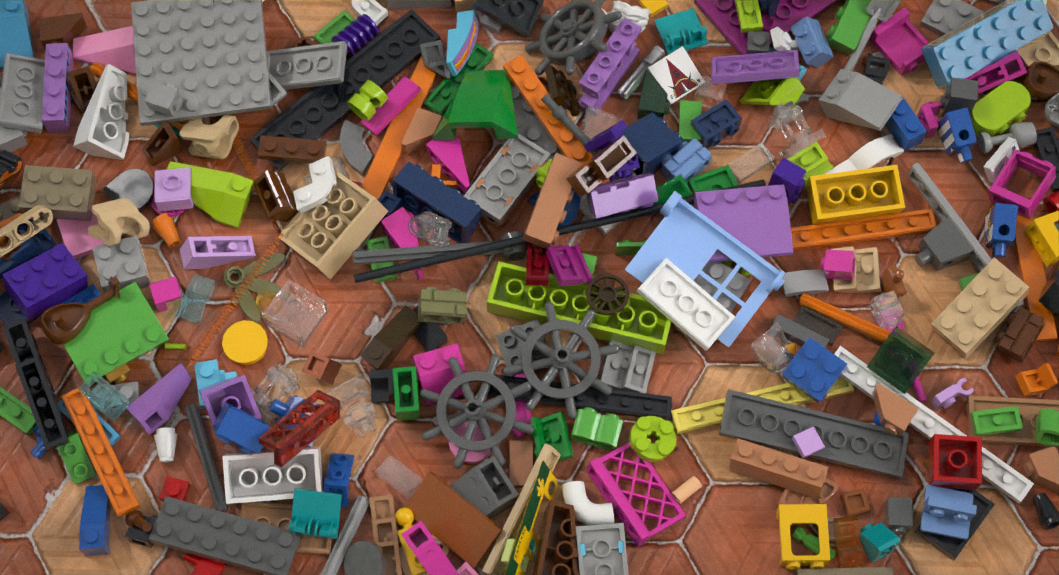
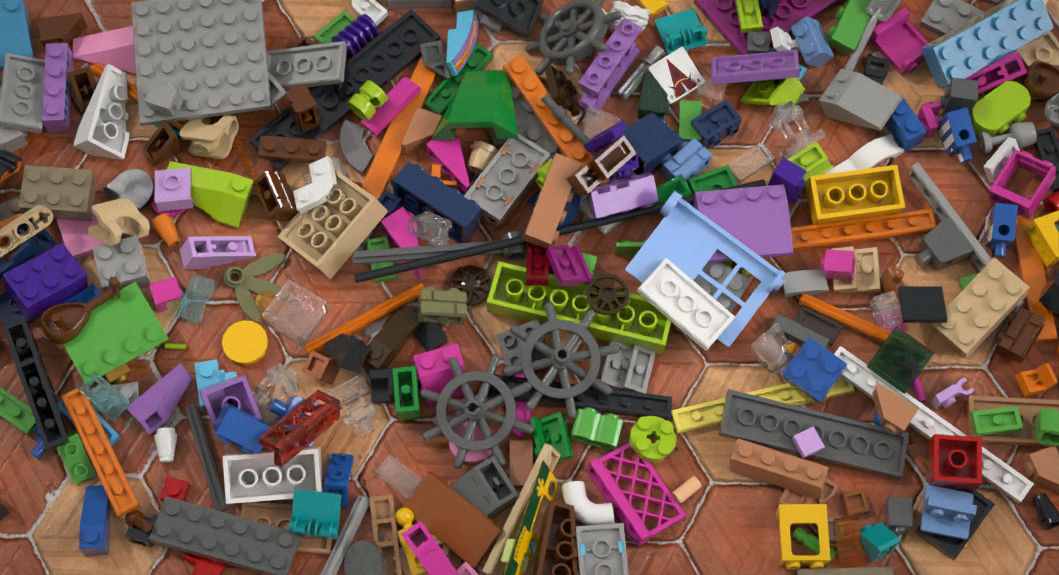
(226, 308): orange piece -> none
(302, 108): none -> reddish brown brick
(347, 351): none -> black slope
(367, 318): none -> orange axle
(471, 284): none -> dark brown wheel
(480, 156): none -> tan piece
(922, 304): none -> black piece

